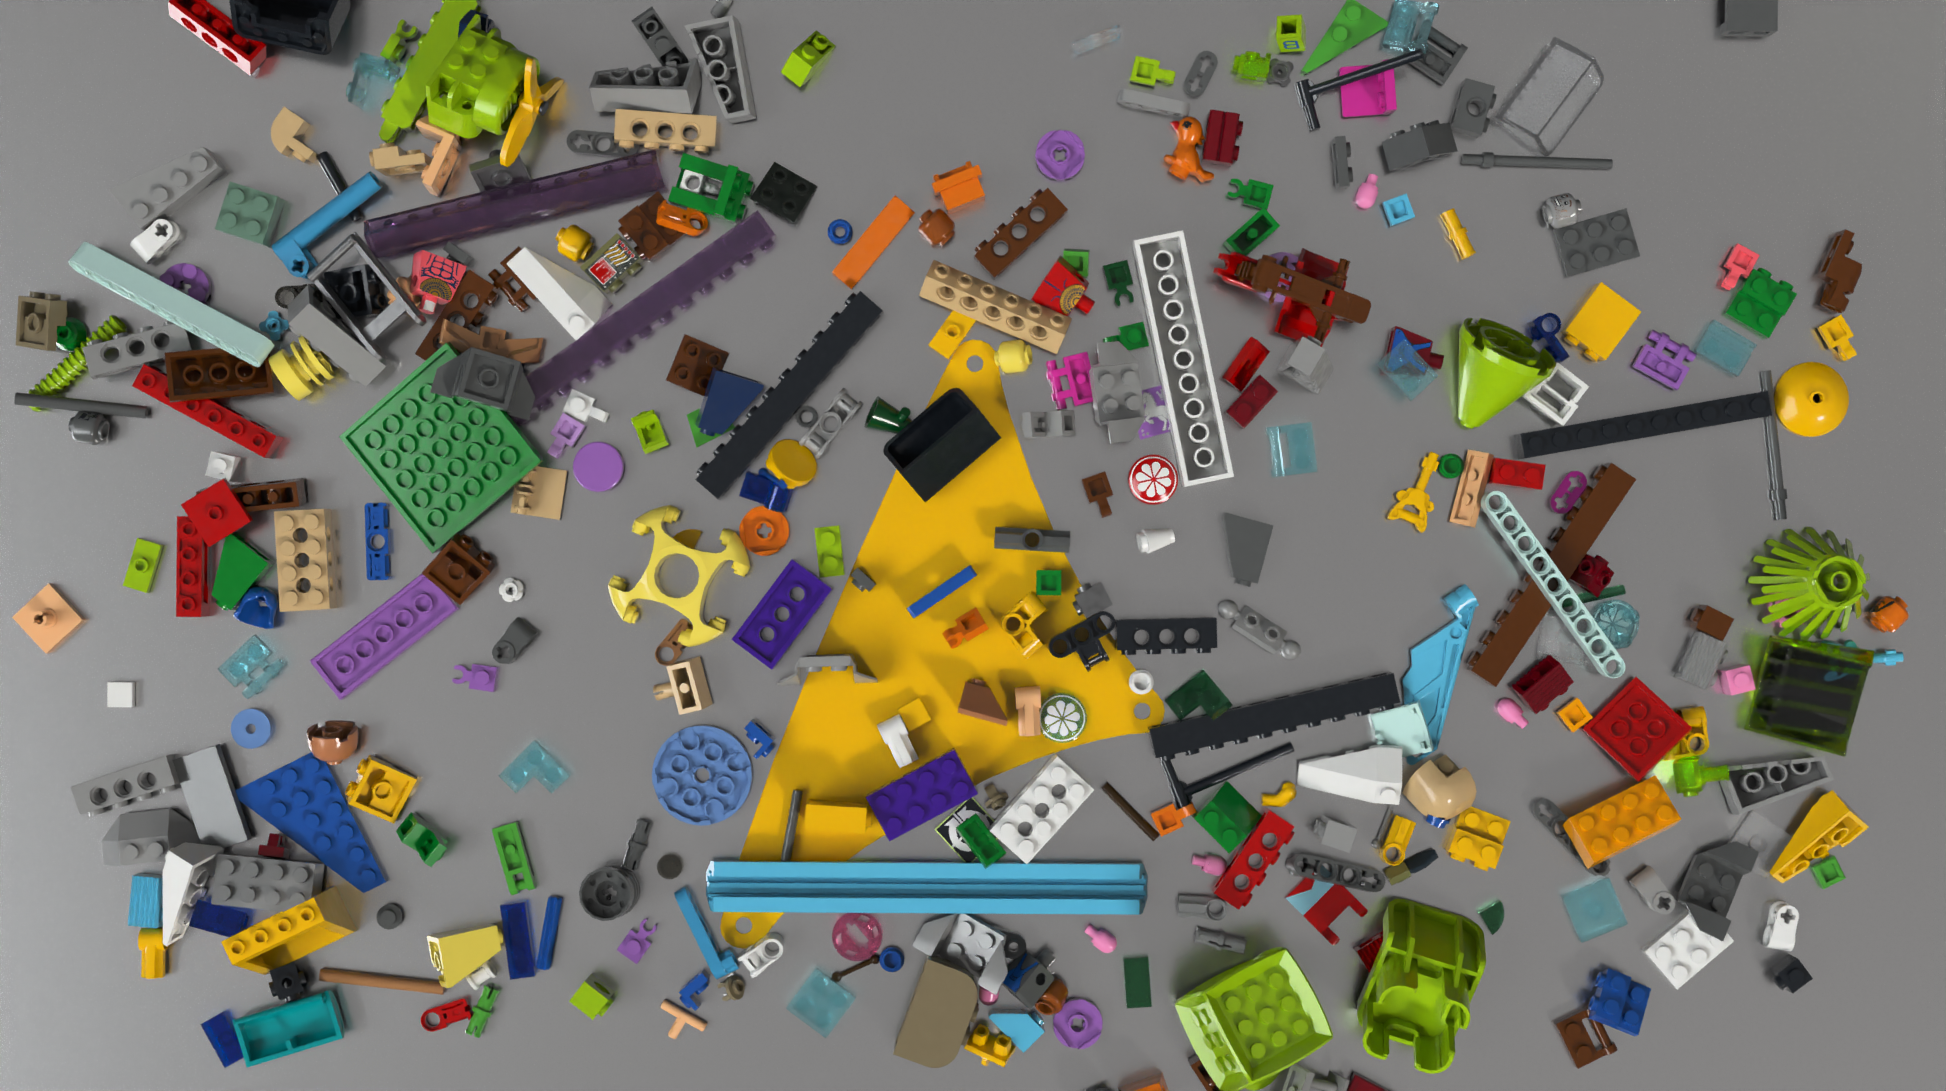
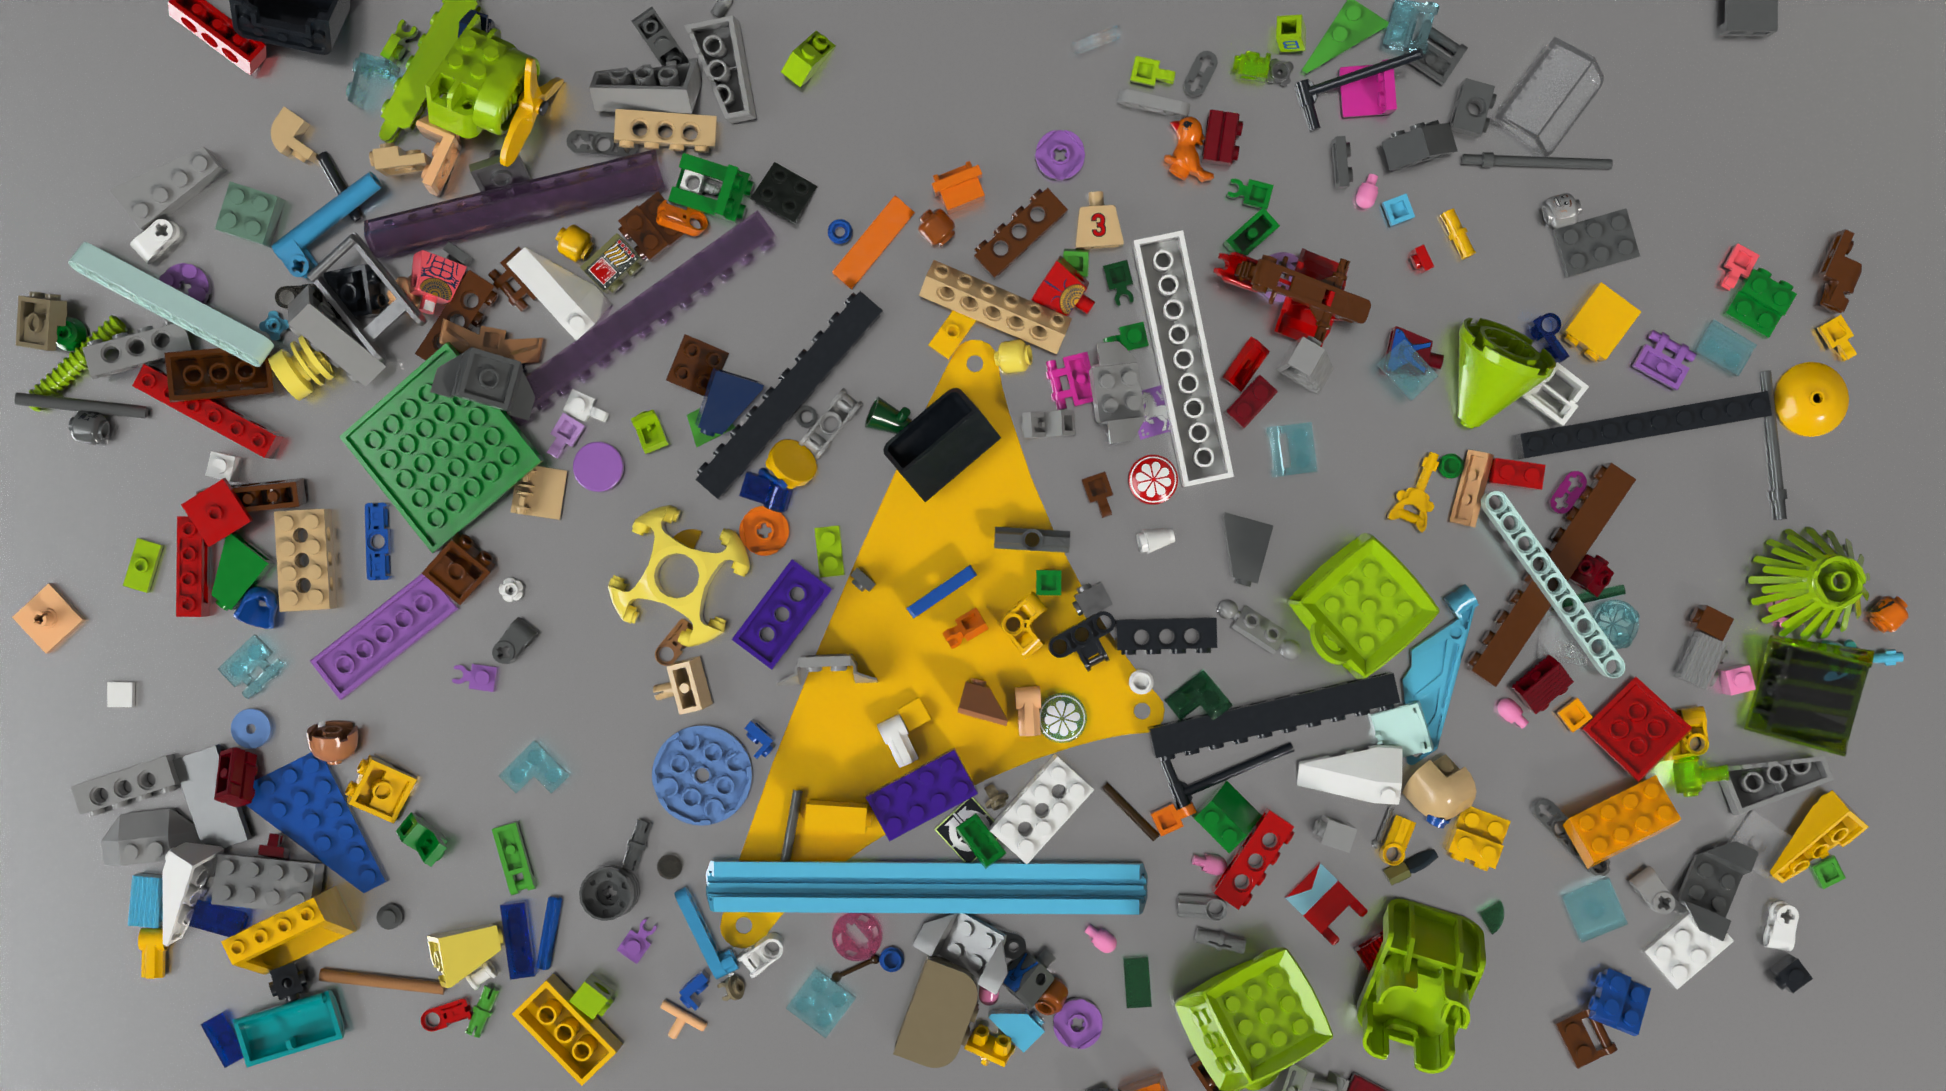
(236, 777): none -> dark red brick
(566, 1031): none -> yellow brick
(1098, 225): none -> tan torso
(1281, 799): yellow arm -> none
(1337, 875): dark grey beam -> none
(1362, 607): none -> lime piece
(1421, 259): none -> red plate

